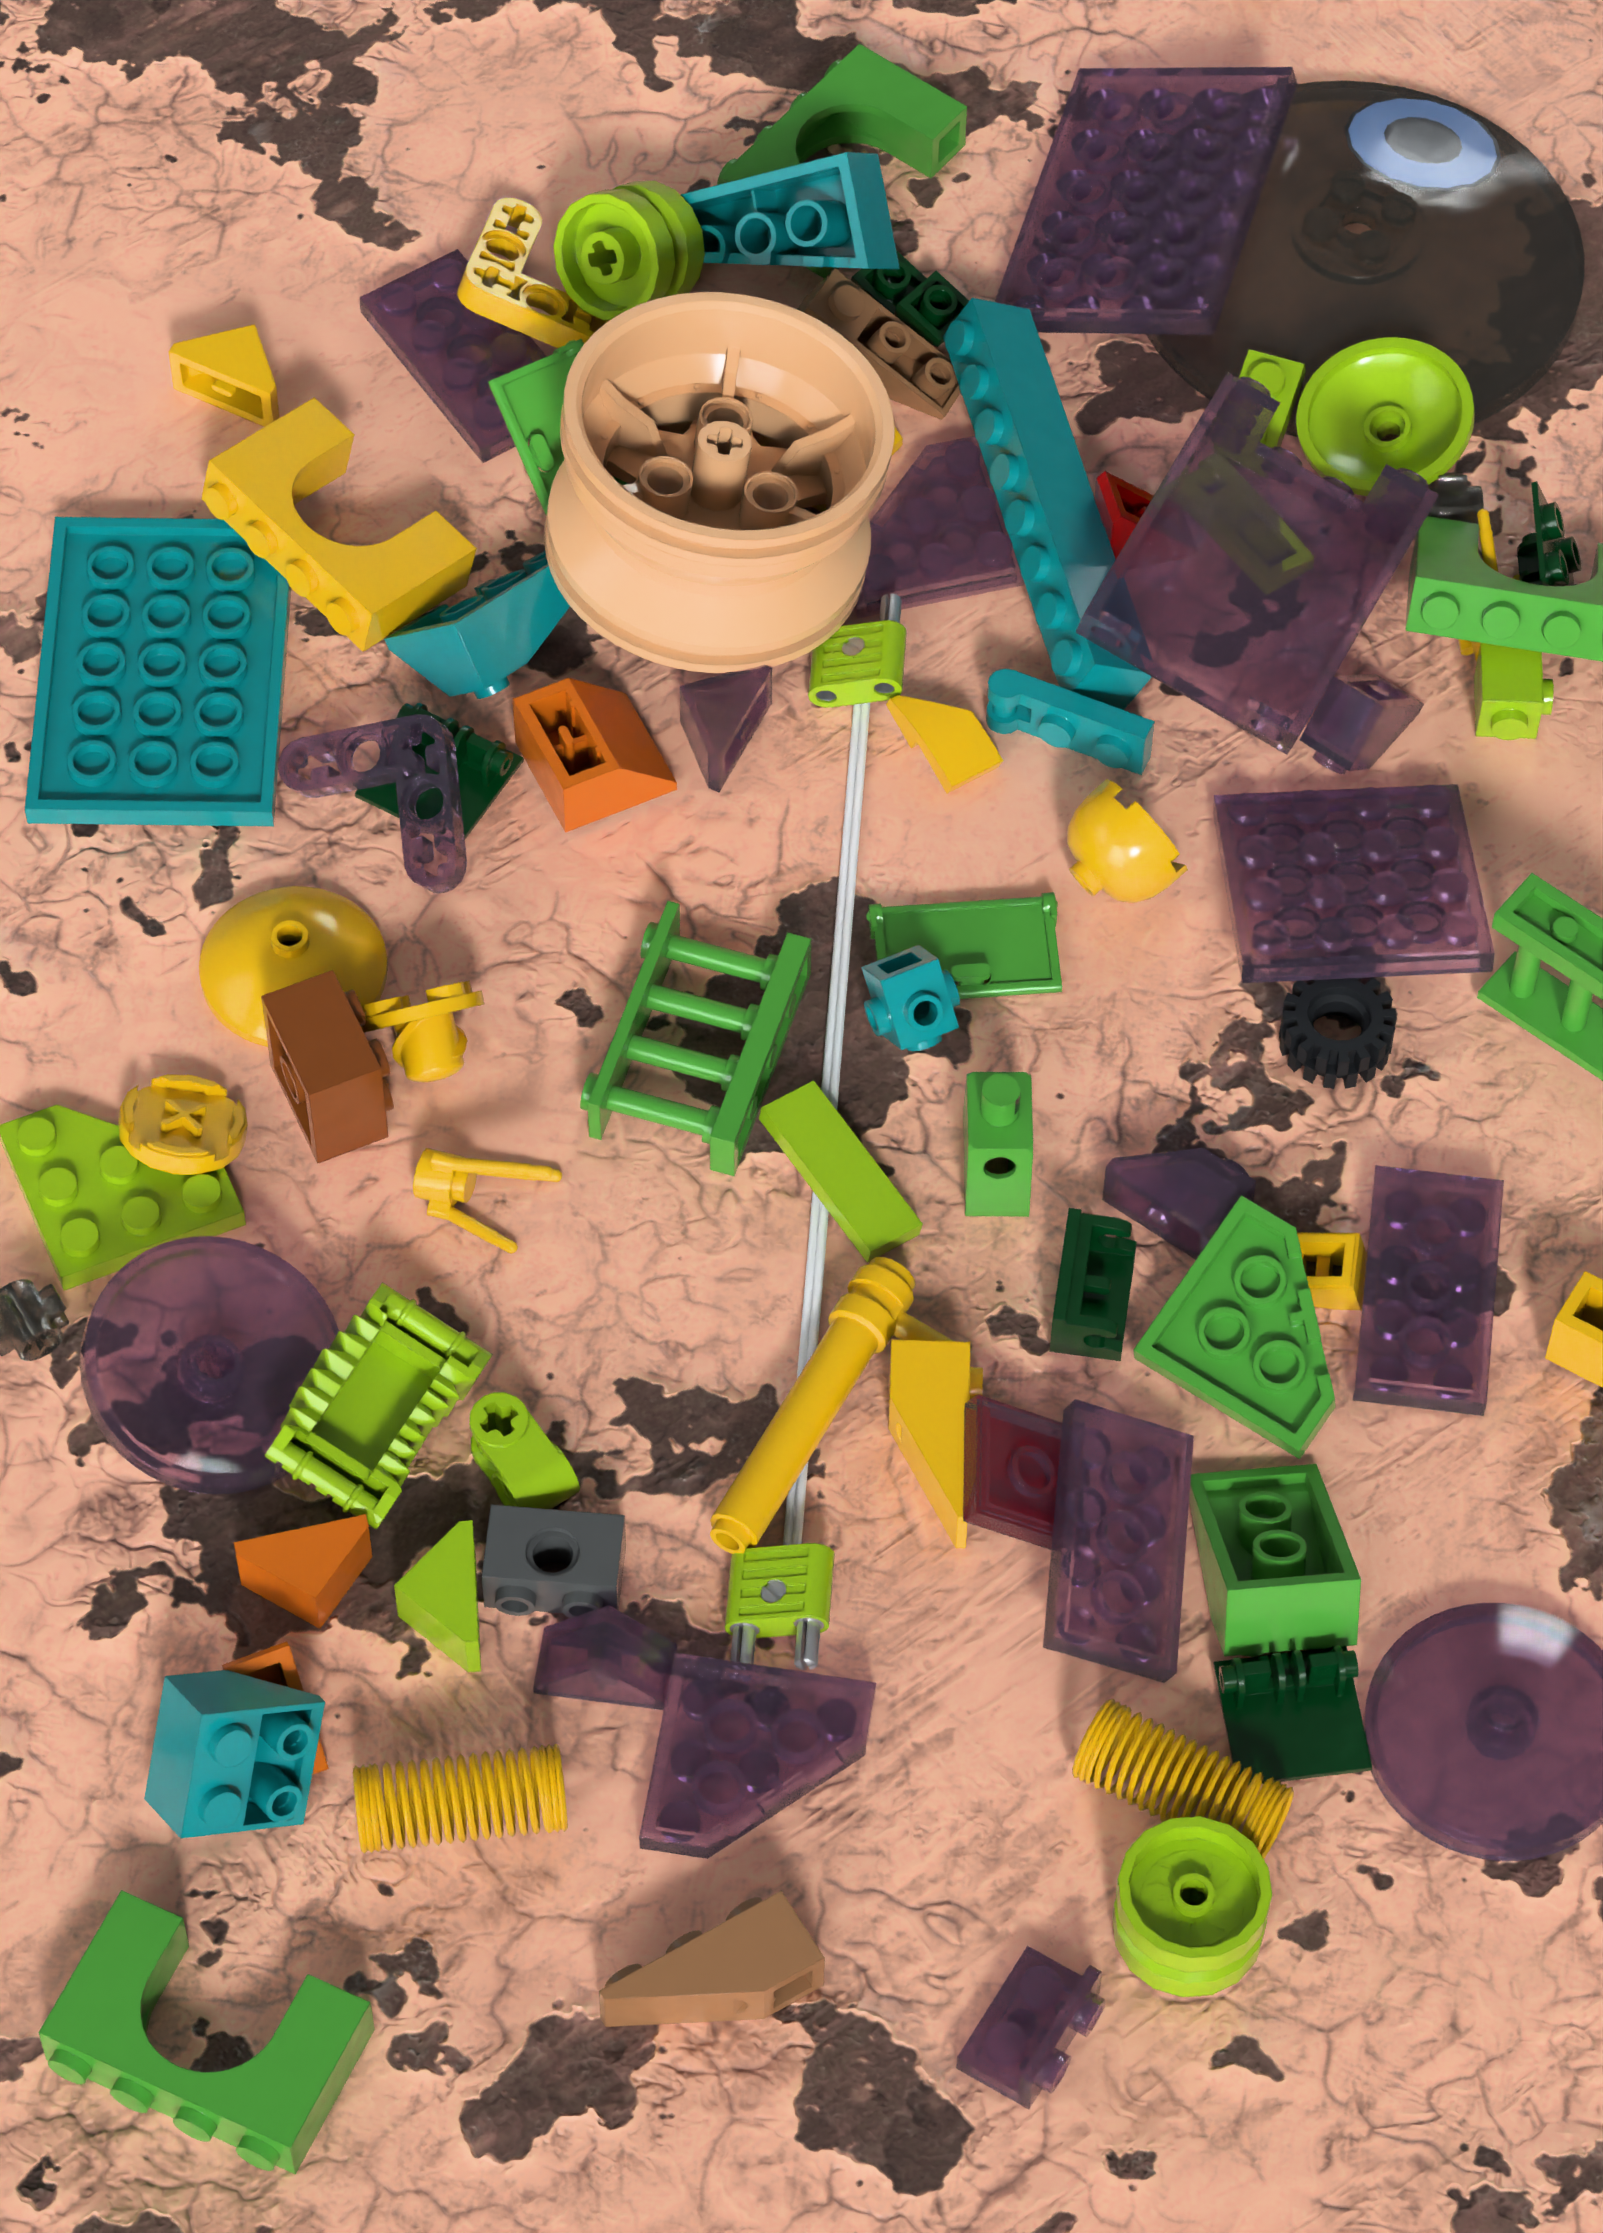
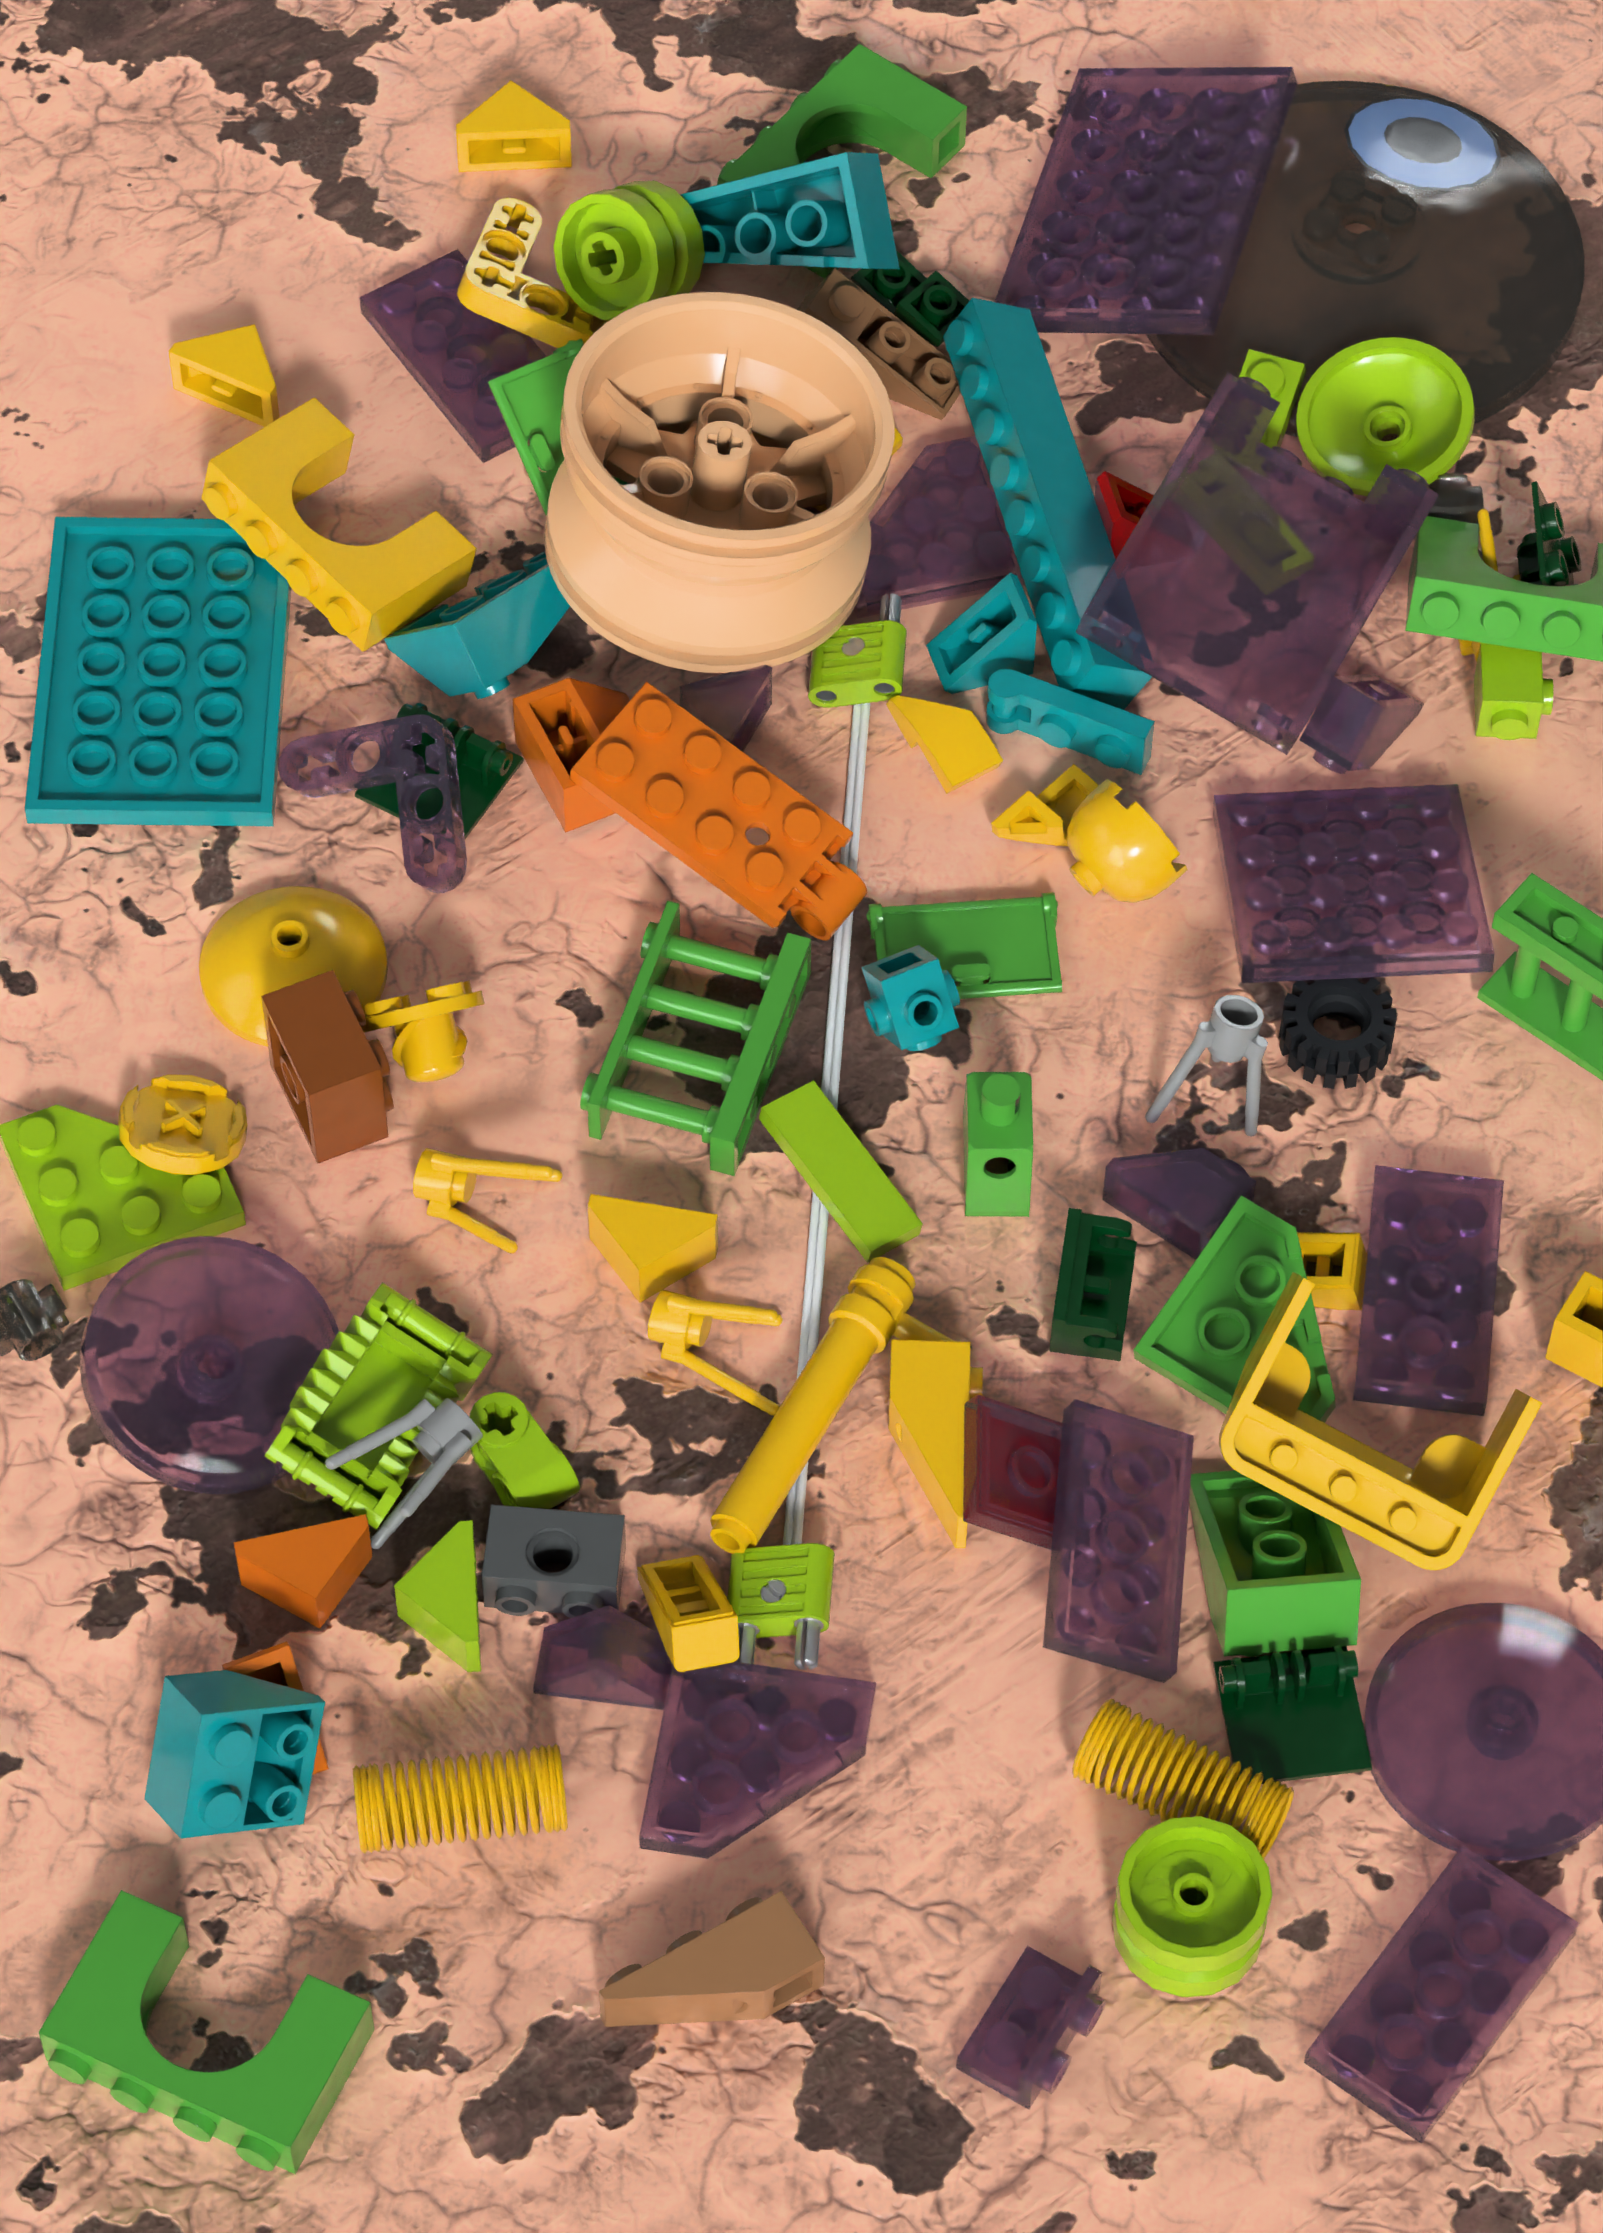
(443, 1439): none -> light grey plant
(513, 134): none -> yellow slope
(651, 1242): none -> yellow slope
(686, 1321): none -> yellow plant
(694, 1620): none -> yellow slope
(702, 797): none -> orange hinge
(986, 638): none -> teal slope
(1045, 816): none -> yellow slope
(1229, 1038): none -> light grey plant
(1410, 1512): none -> yellow windscreen
(1441, 1994): none -> clear purple plate

